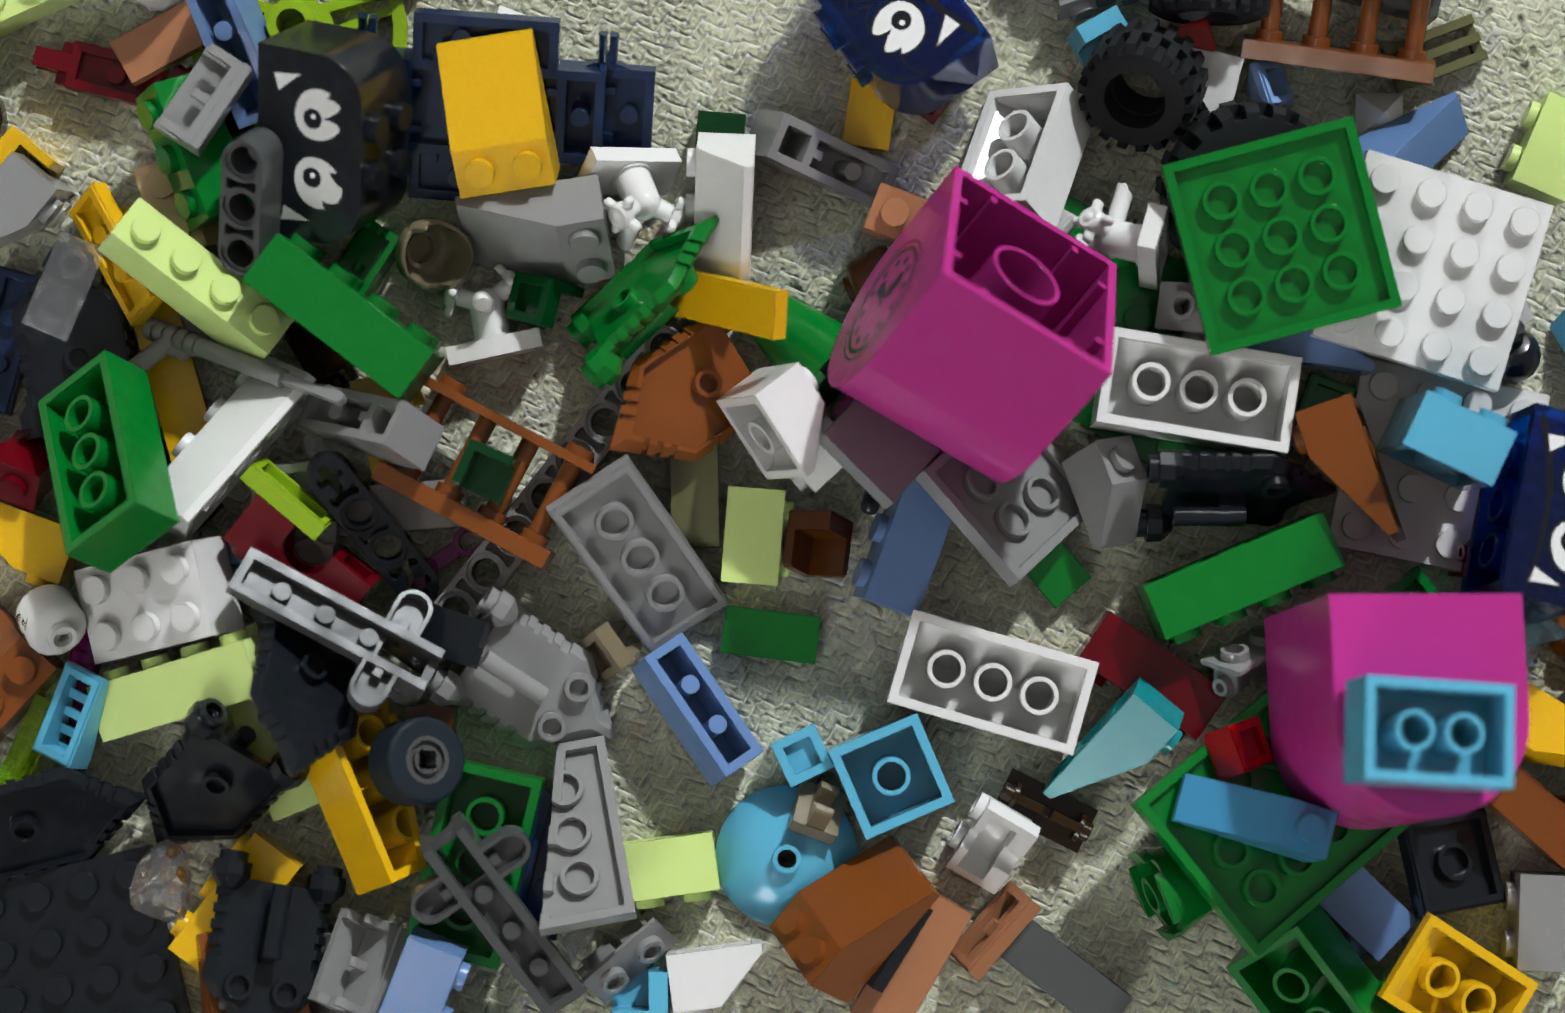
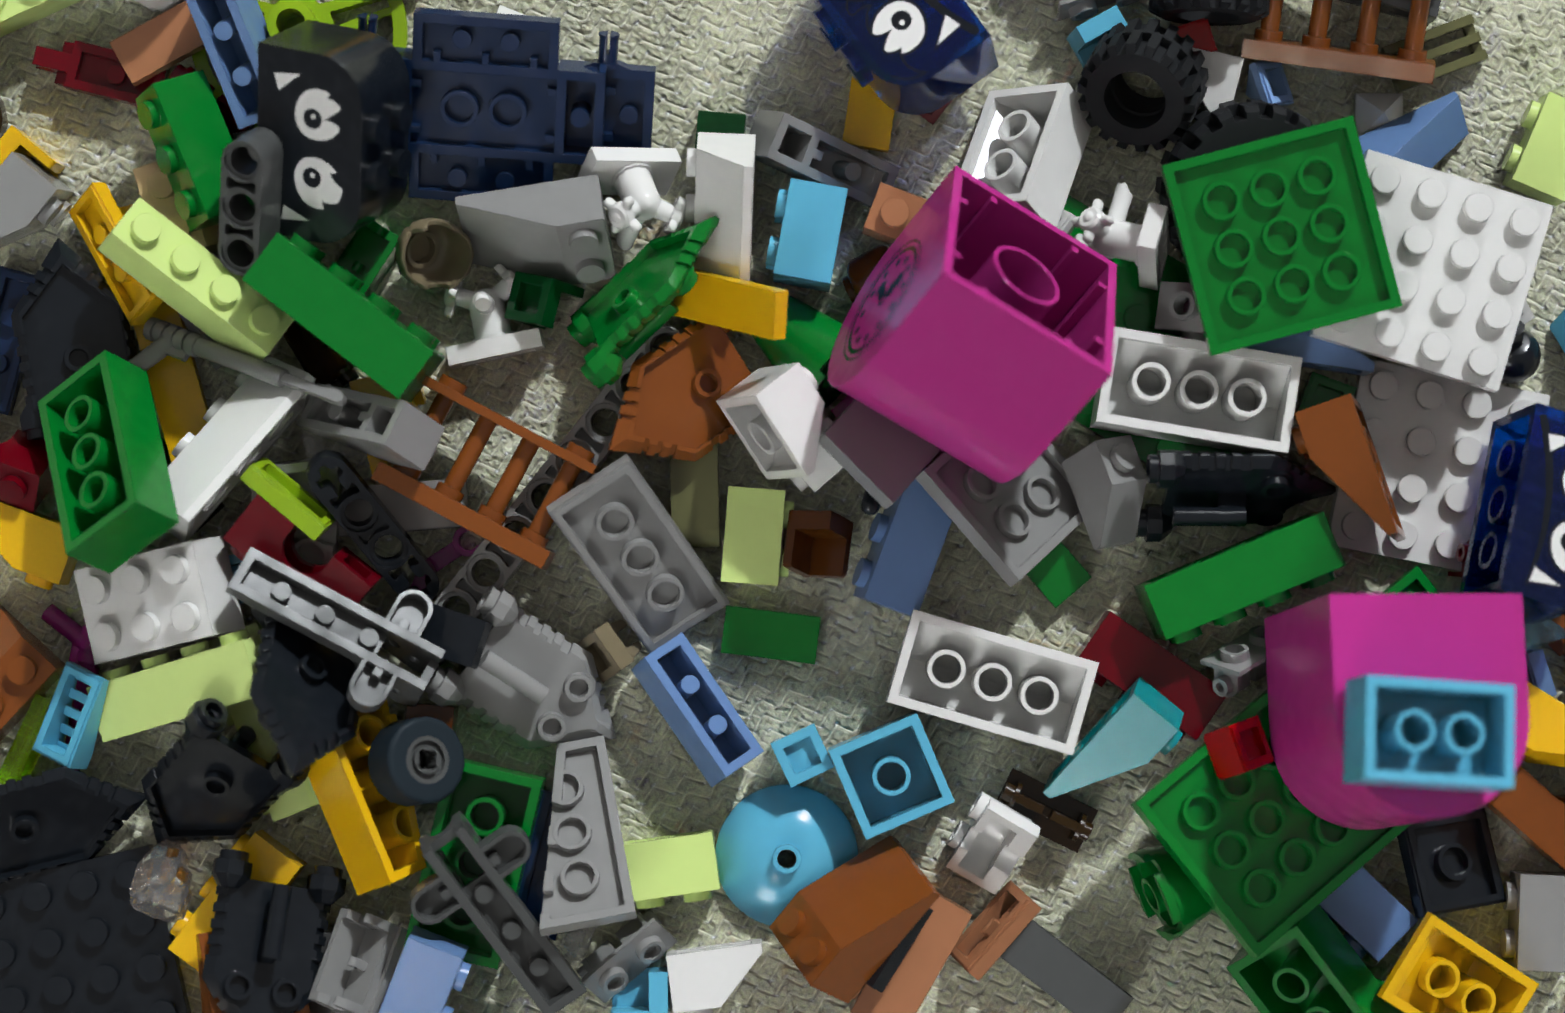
(51, 619): white head -> none
(63, 286): clear slope -> none
(204, 99): light grey hinge -> none
(485, 471): dark green panel -> none
(497, 114): yellow slope -> none
(809, 234): none -> medium azure brick
(817, 811): dark tan tile -> none
(1255, 818): dark azure slope -> none
(1447, 439): medium azure brick -> none
(1538, 671): none -> medium blue tile

